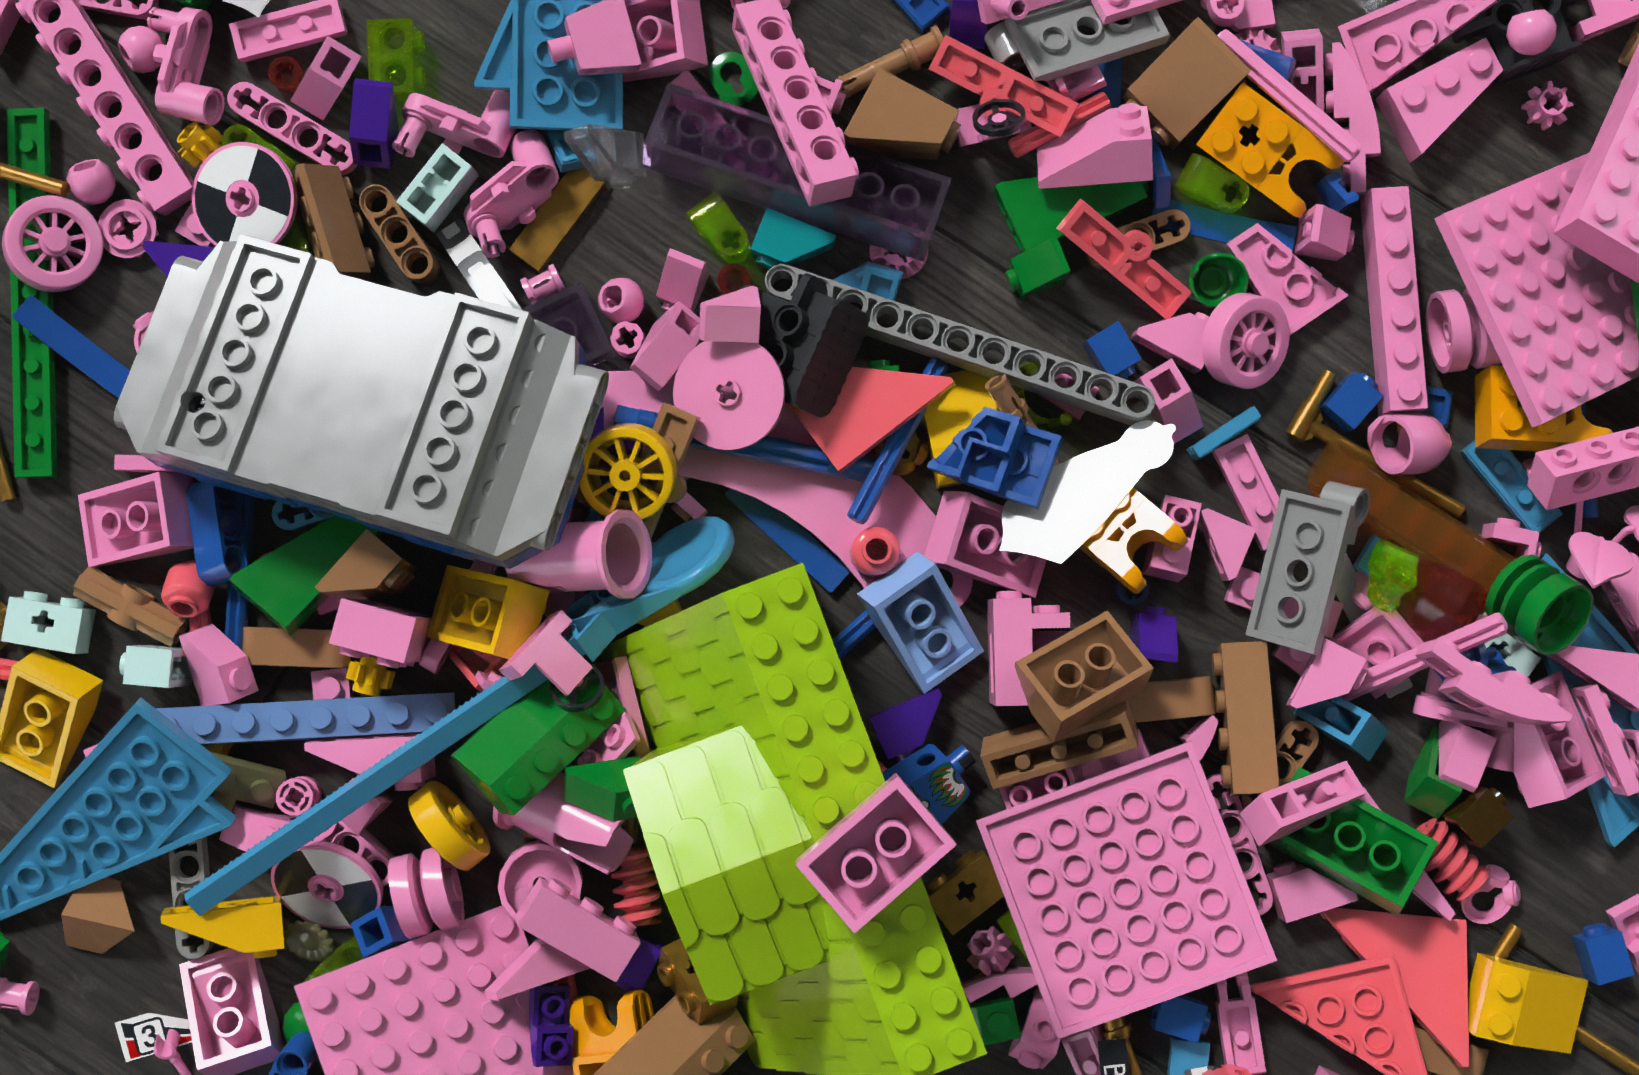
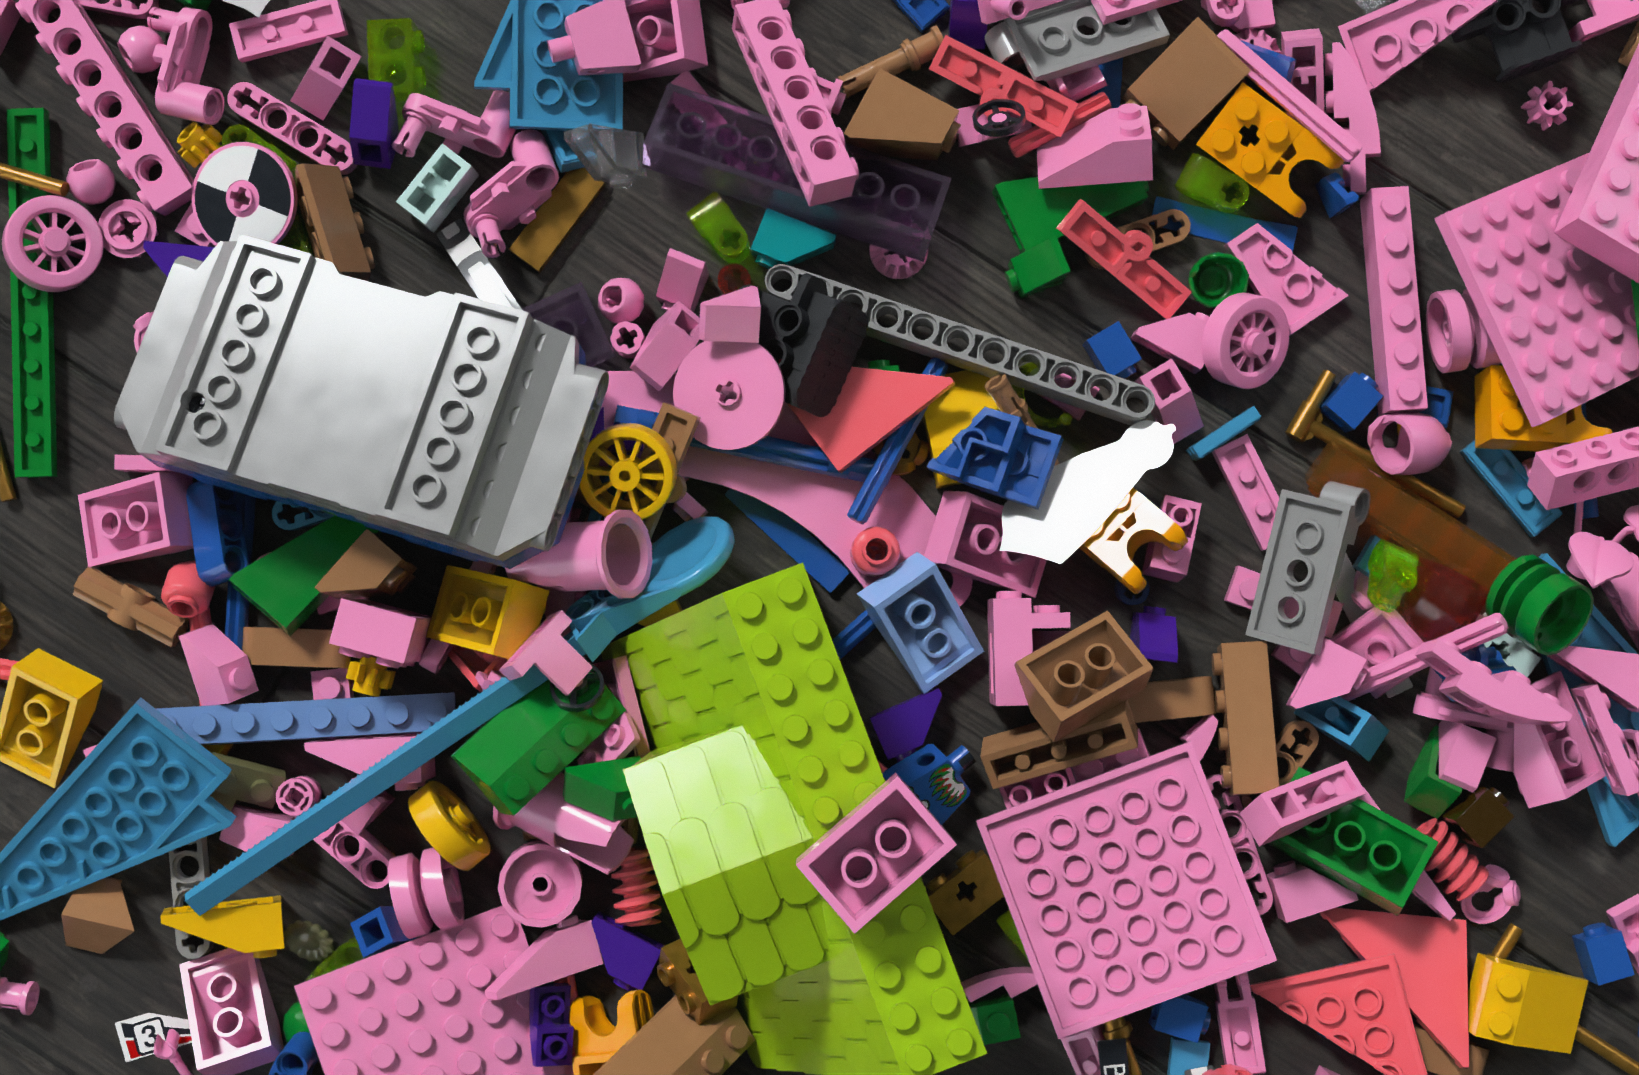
(27, 625): light aqua brick -> none
(72, 345): blue sticker -> none
(155, 666): light aqua brick -> none
(275, 74): clear red bush -> none
(327, 884): piece -> none
(387, 222): medium nougat beam -> none
(543, 285): bright pink bush -> none
(578, 928): bright pink brick -> none
(725, 90): green piece -> none
(873, 279): dark azure tile -> none
(989, 951): bright pink gear -> none
(1038, 1038): bright pink bracket -> none
(1161, 184): blue tile -> none
(1226, 540): bright pink slope -> none
(1324, 234): bright pink slope -> none
(1435, 97): bright pink wedge -> none
(1510, 533): bright pink bracket -> none
(1531, 32): bright pink piece -> none

